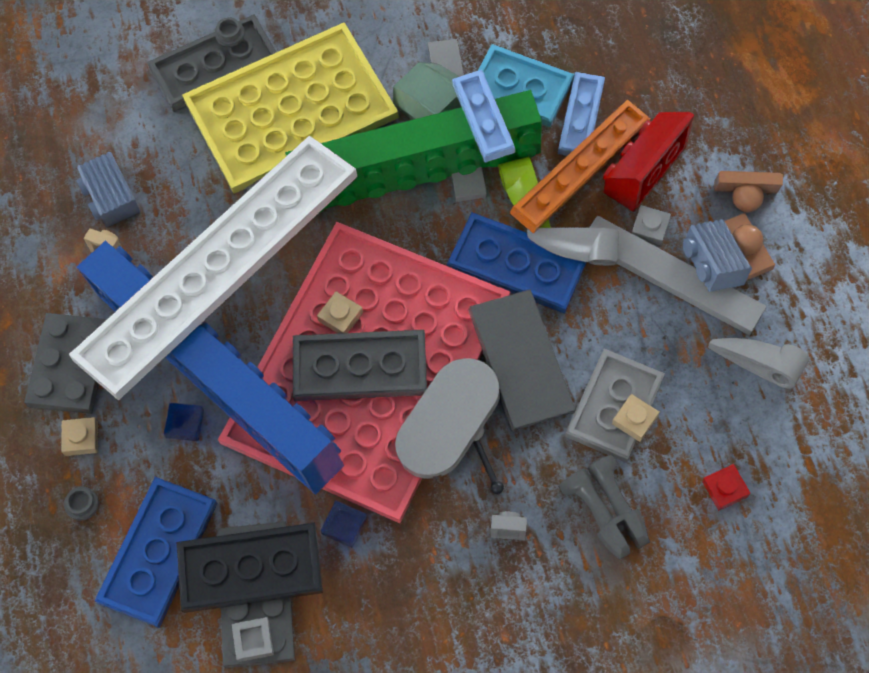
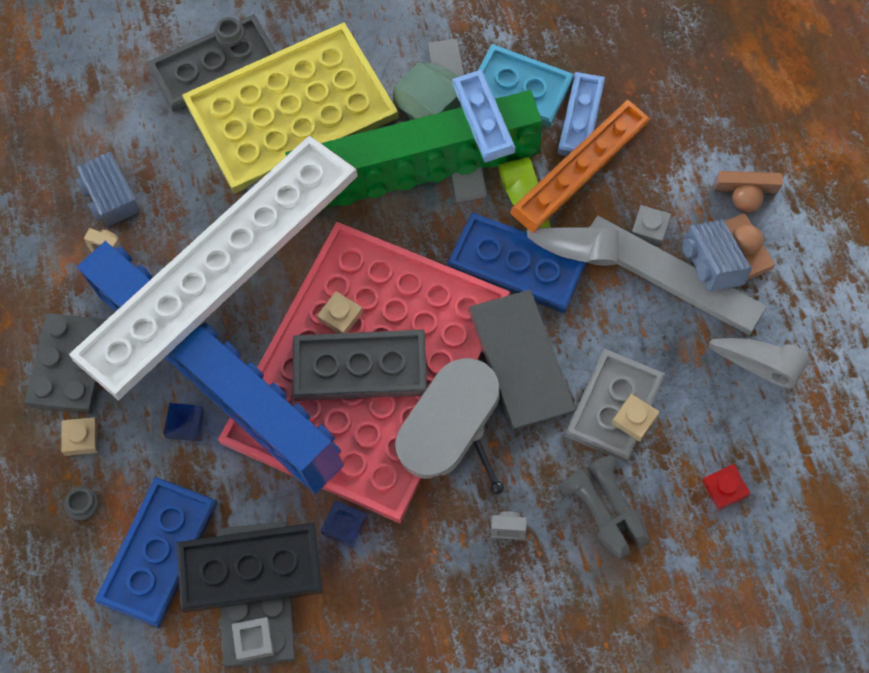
(647, 158): red slope -> none

